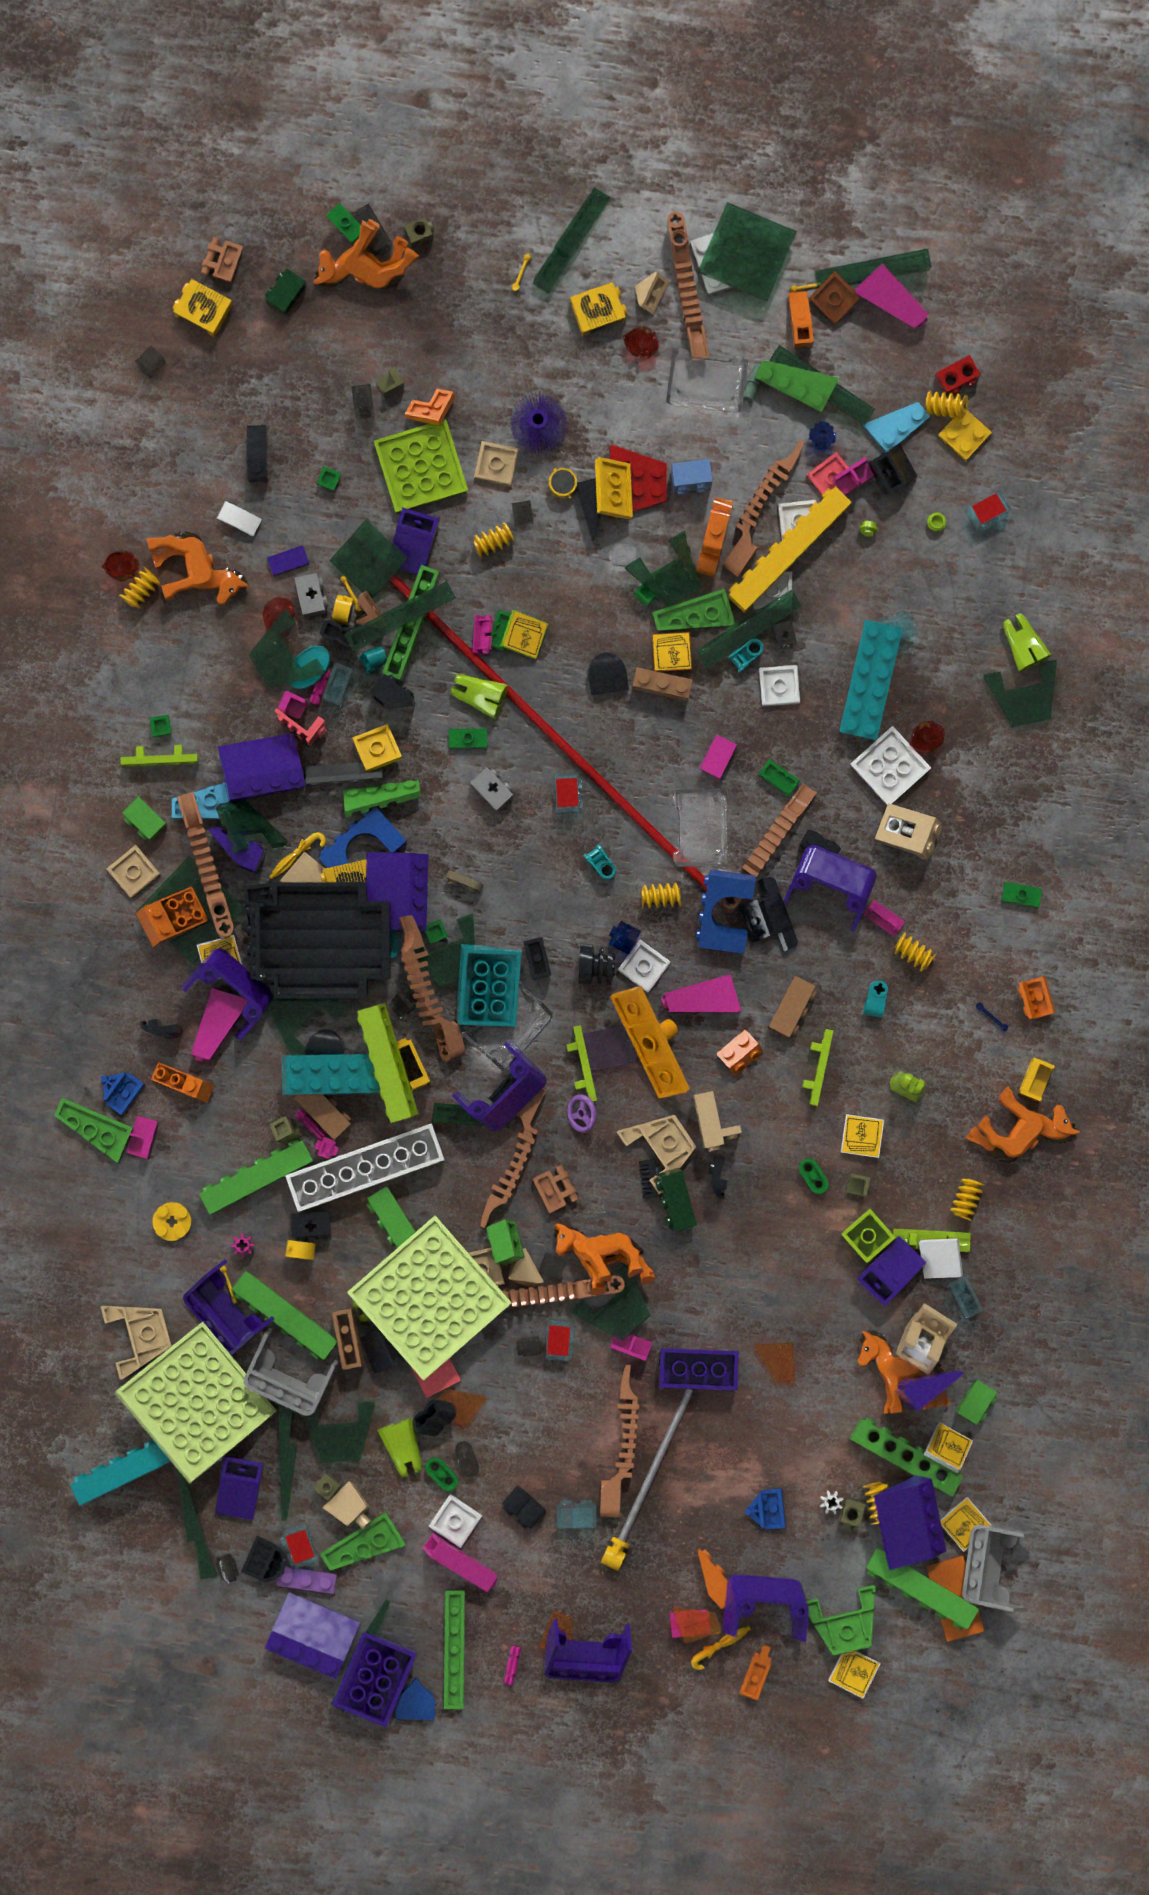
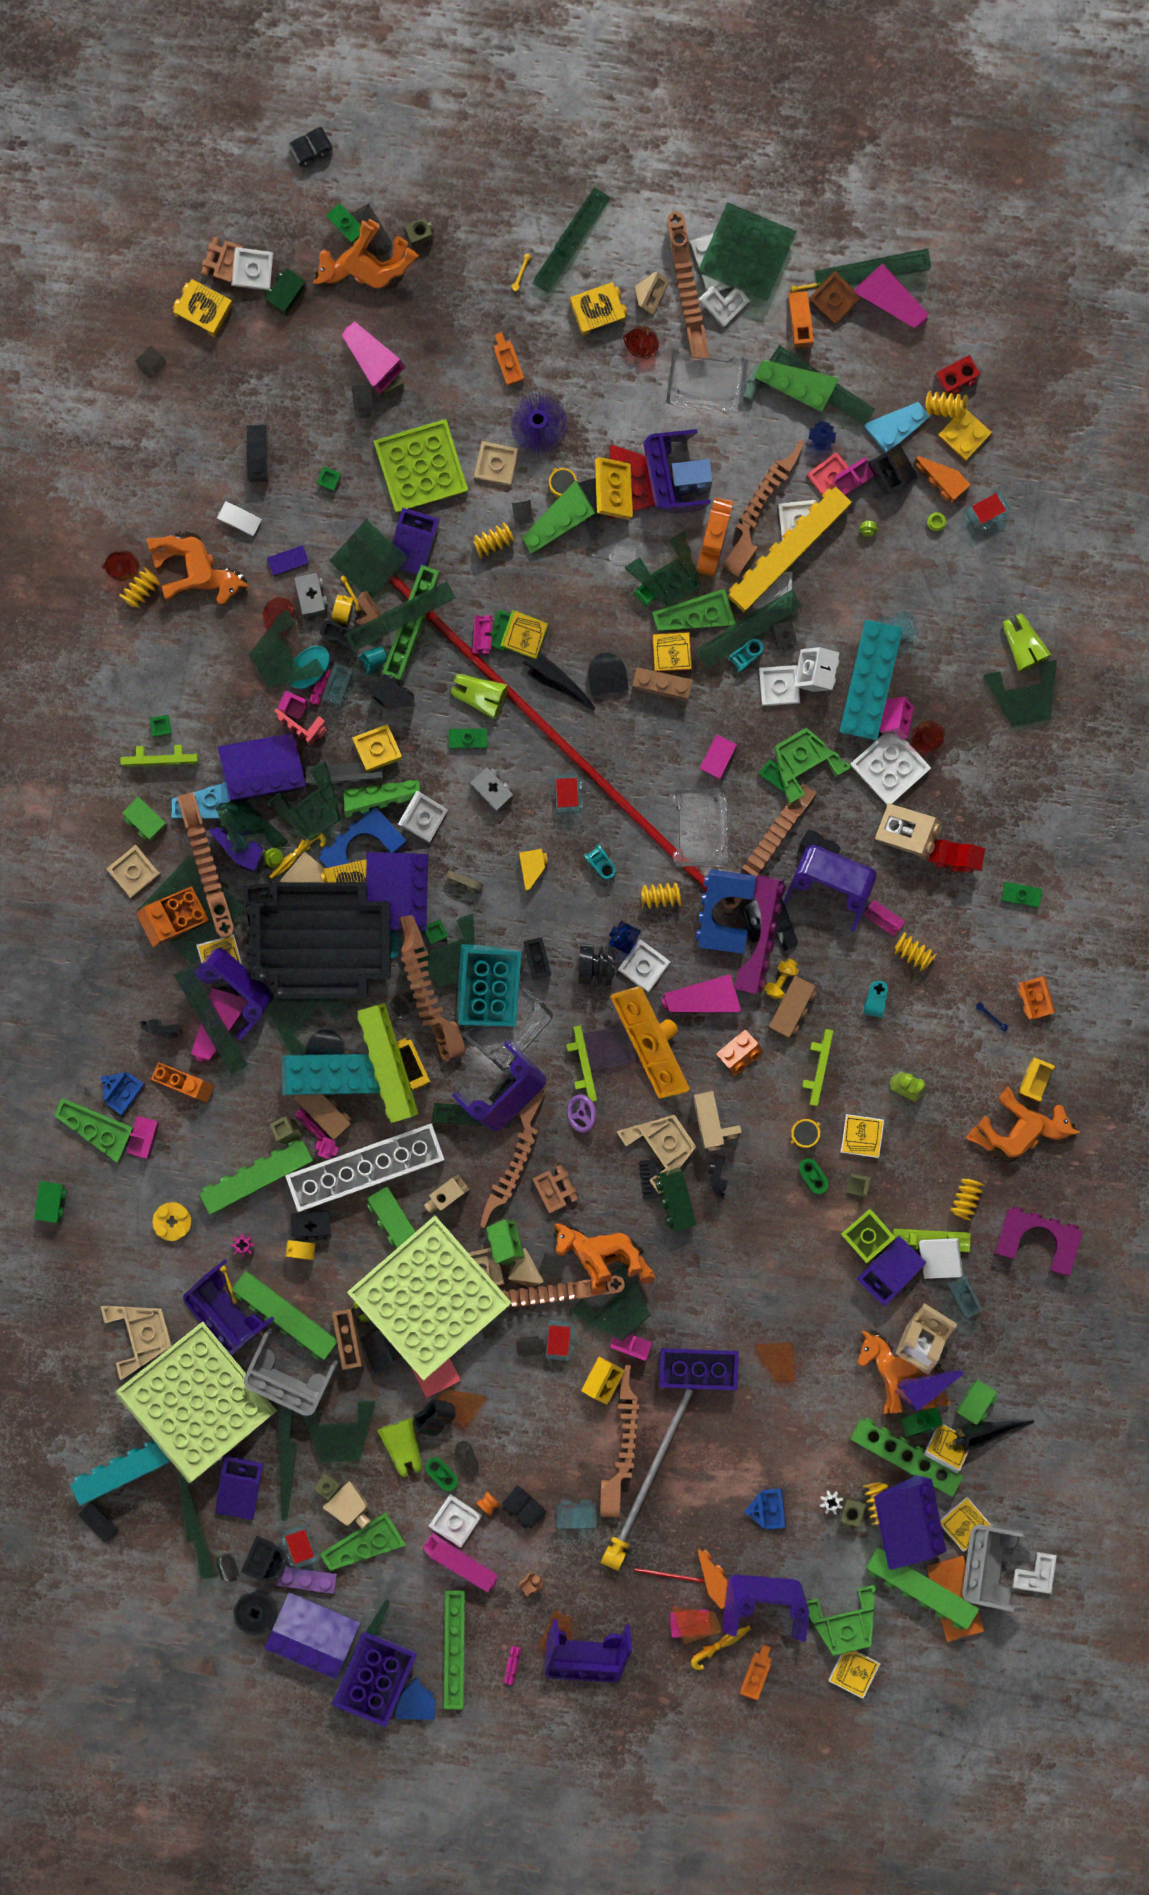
(50, 1202): none -> green brick
(98, 1521): none -> black slope
(210, 1019): none -> clear green slope
(252, 269): none -> white tile
(252, 1623): none -> black wheel
(273, 857): none -> lime plate
(310, 147): none -> black brick
(316, 811): none -> clear green wing
(375, 359): none -> dark pink slope
(423, 816): none -> white tile
(434, 410): orange plate -> none
(451, 1189): none -> tan torso
(488, 1503): none -> orange wheel
(508, 360): none -> orange hinge
(531, 1584): none -> nougat arm
(532, 866): none -> yellow slope
(552, 676): none -> black piece
(561, 517): none -> bright green wing
(603, 1380): none -> yellow brick
(657, 449): none -> dark purple windscreen
(669, 1575): none -> red axle
(724, 308): none -> white tile
(768, 896): none -> magenta arch
(787, 968): none -> yellow piece
(801, 754): none -> bright green wing
(805, 1133): none -> pearl dark grey piece
(816, 669): none -> white brick
(897, 717): none -> dark pink panel
(921, 1422): none -> green plate
(947, 480): none -> orange slope
(957, 856): none -> red brick
(978, 1435): none -> black piece
(1038, 1580): none -> white tile
(1066, 1238): none -> magenta arch

